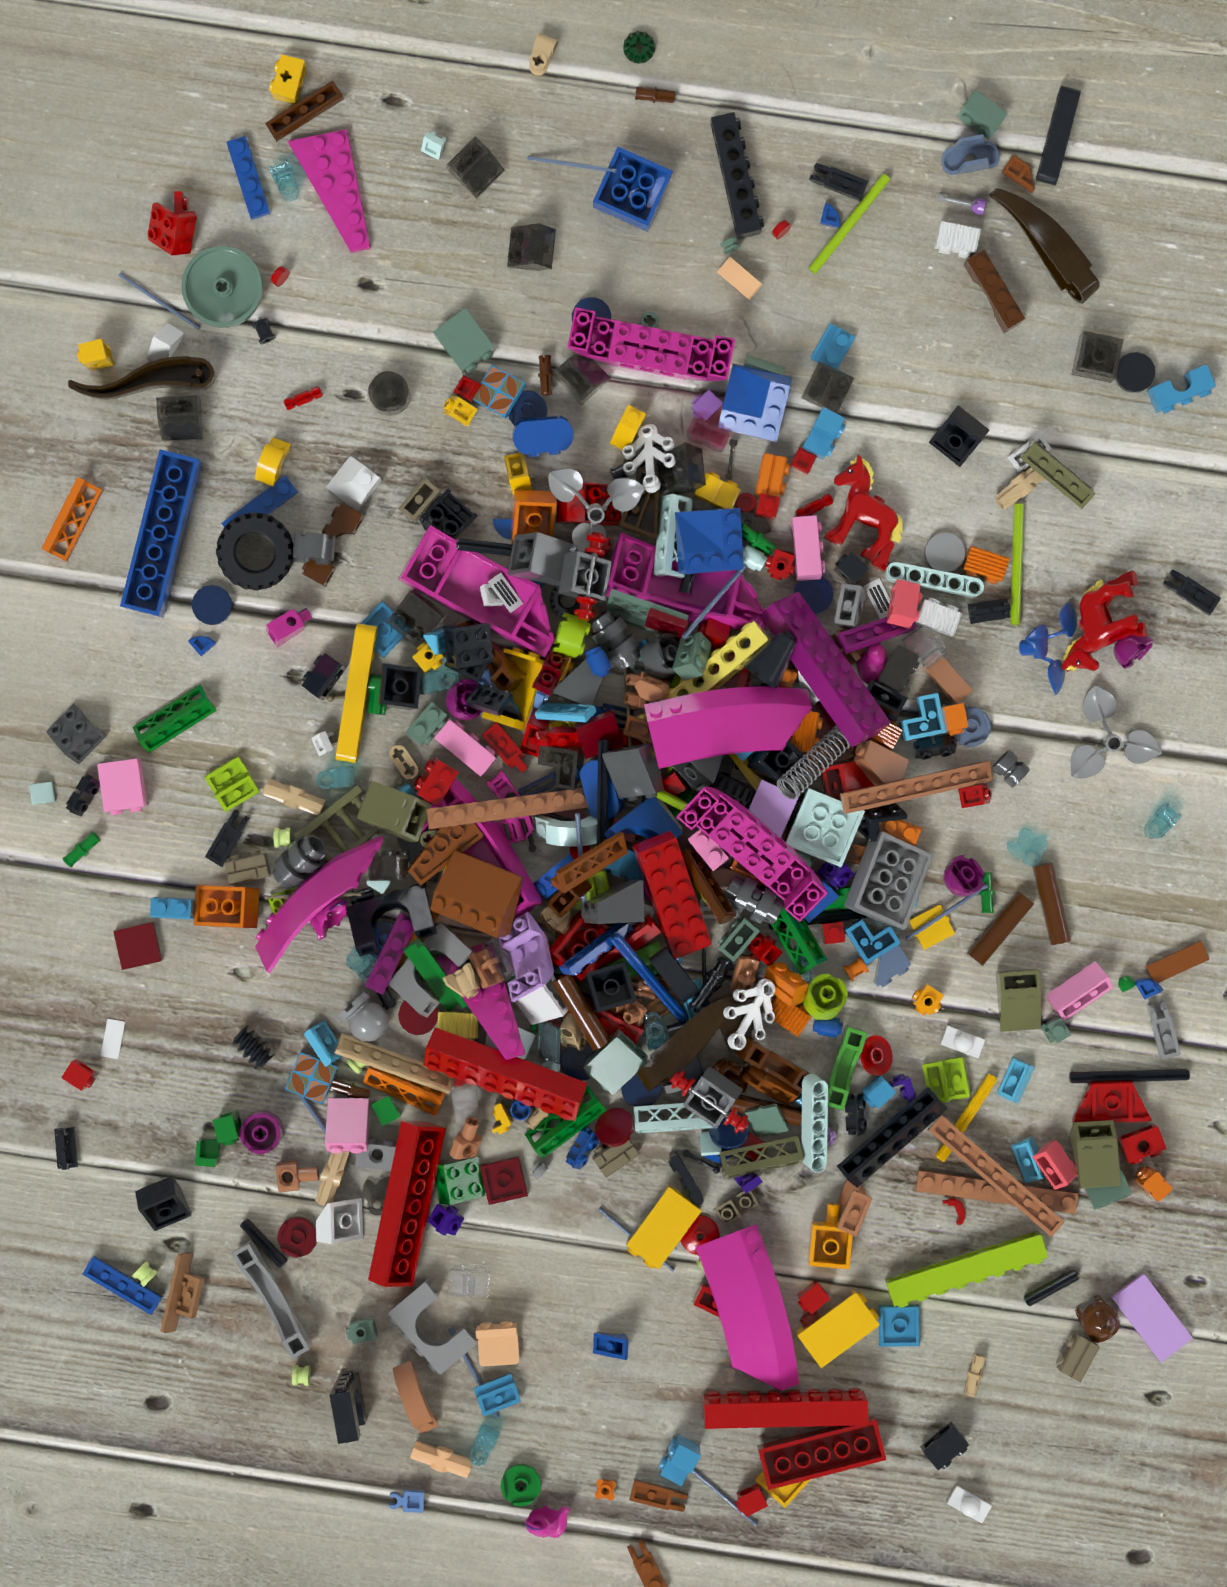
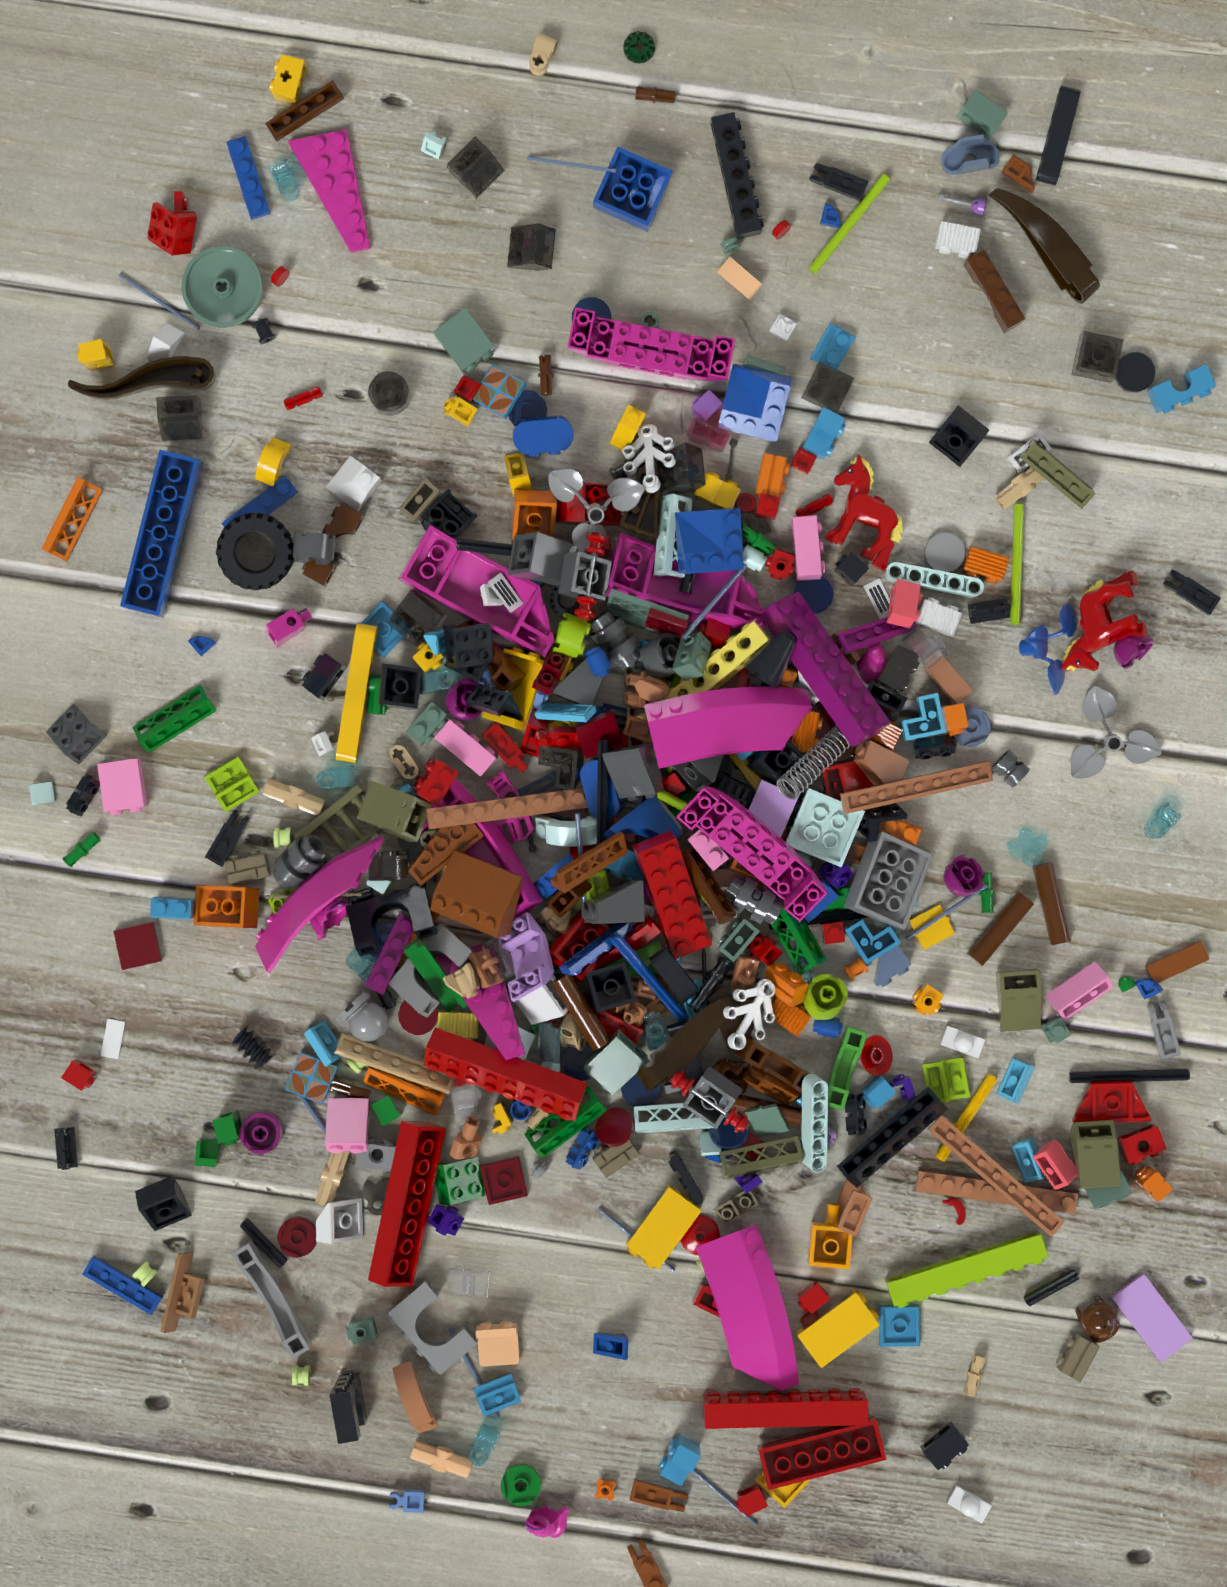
(212, 605): dark blue tile -> none
(299, 1175): nougat piece -> none
(503, 527): blue tile -> none
(581, 377): clear smoke slope -> none
(686, 1153): black hinge -> none
(783, 327): none -> white tile
(850, 606): light grey brick -> none
(974, 795): red bracket -> none

